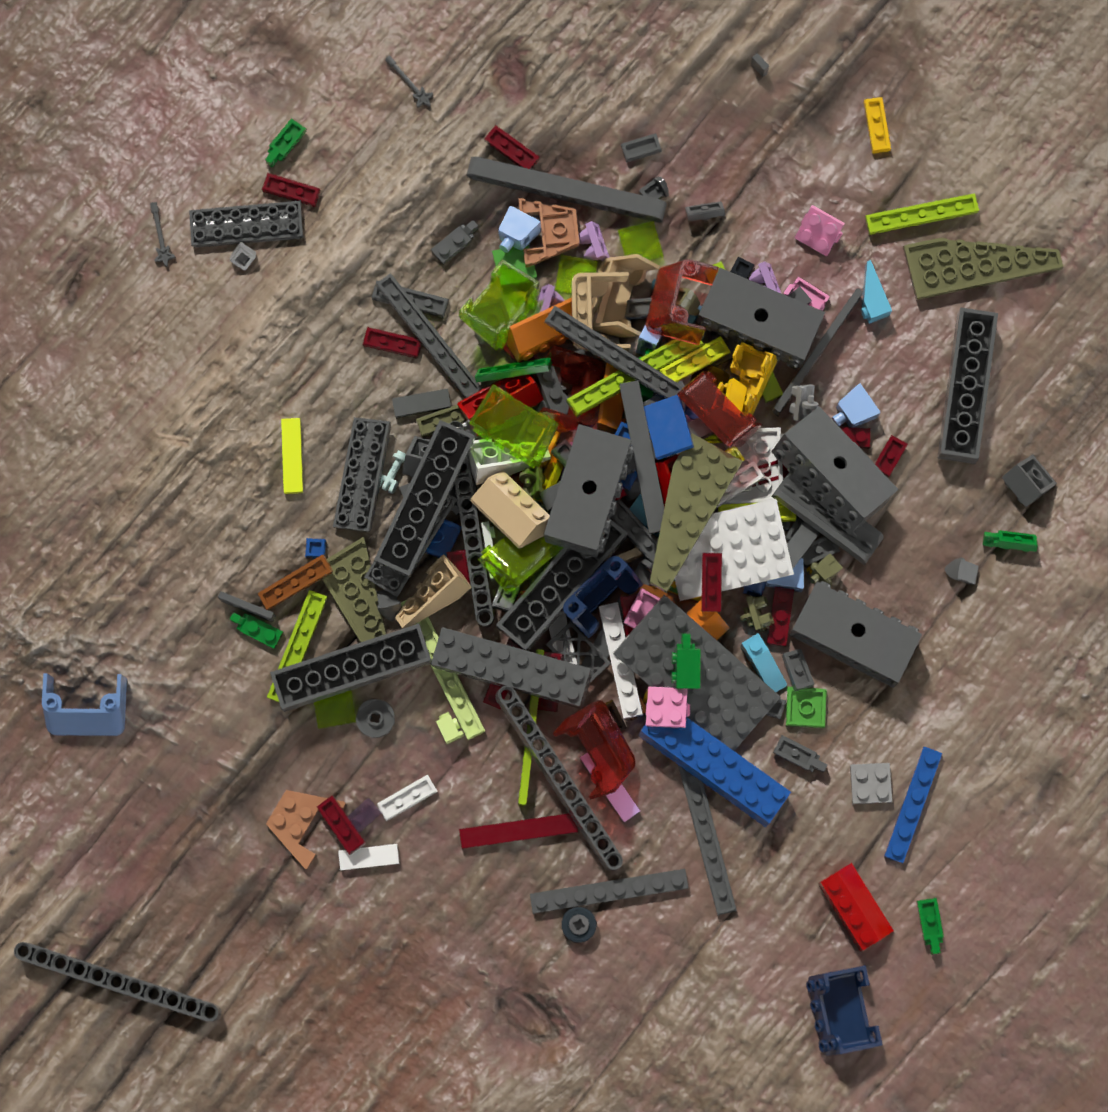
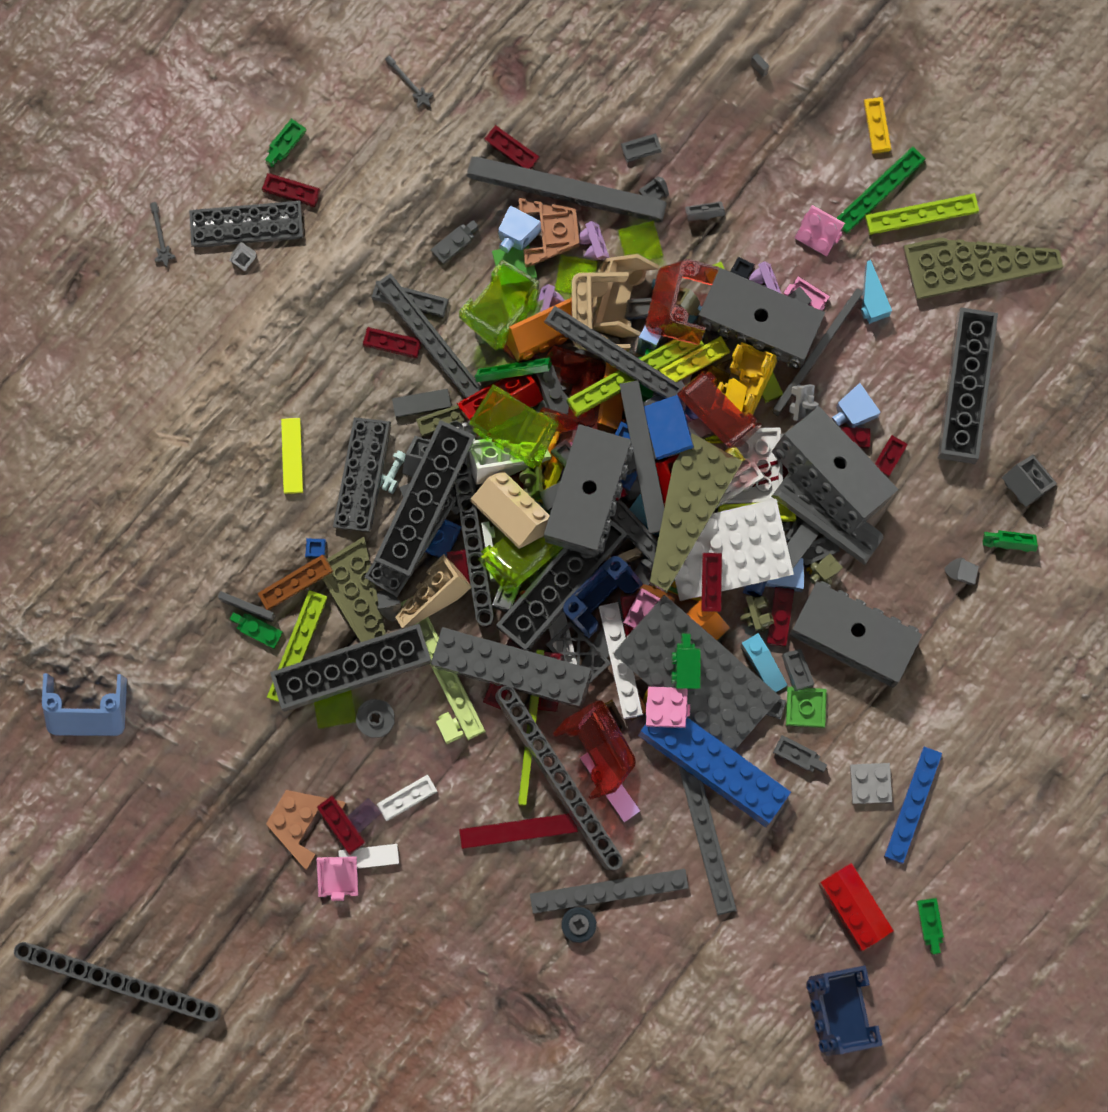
(337, 877): none -> bright pink piece
(880, 189): none -> green tile

